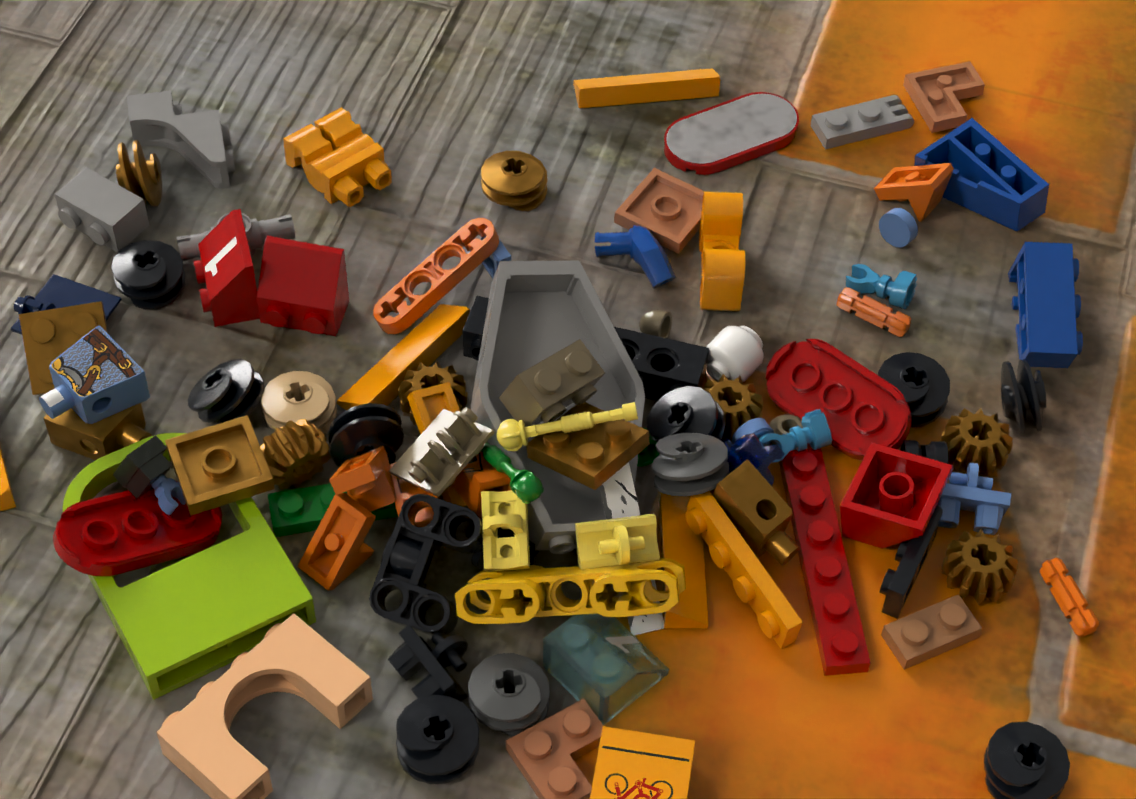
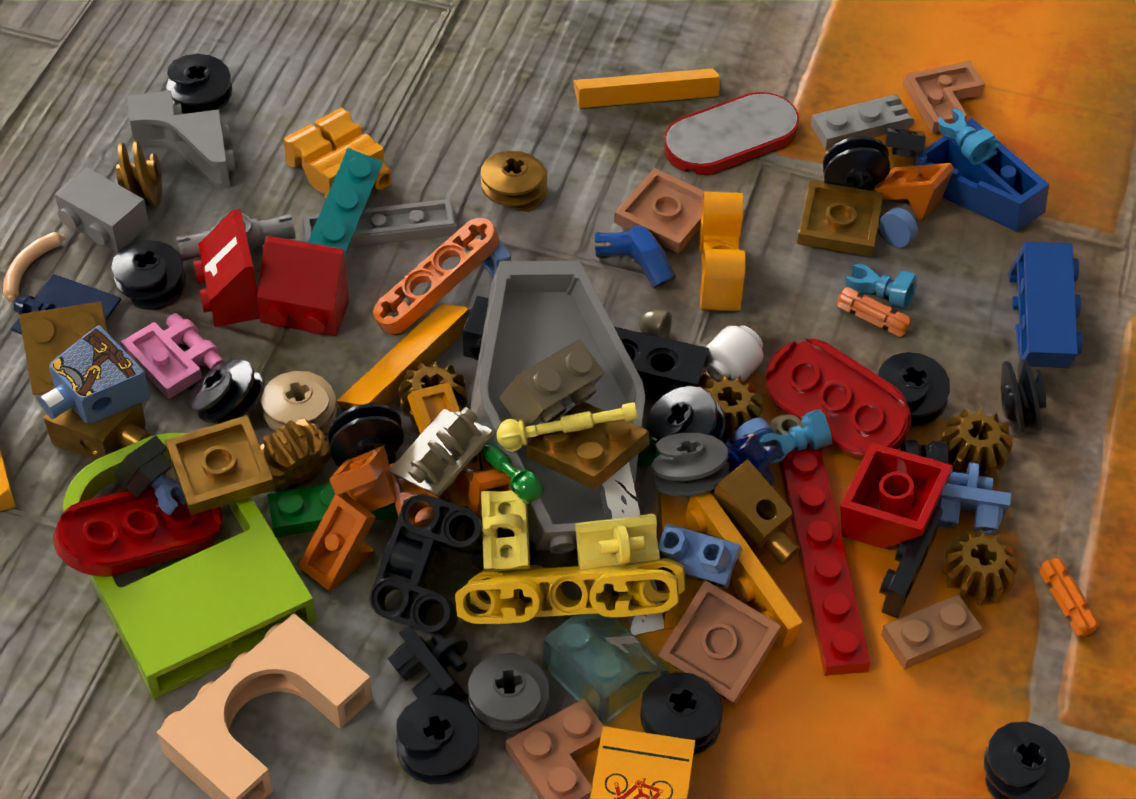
(25, 259): none -> light nougat piece
(165, 361): none -> bright pink plate
(199, 83): none -> black piece
(346, 200): none -> teal plate
(398, 223): none -> light grey tile
(686, 694): none -> black piece
(701, 554): none -> medium blue hips
(720, 641): none -> nougat plate
(840, 218): none -> pearl gold plate
(856, 163): none -> black piece
(904, 141): none -> black hinge
(974, 145): none -> dark azure piece

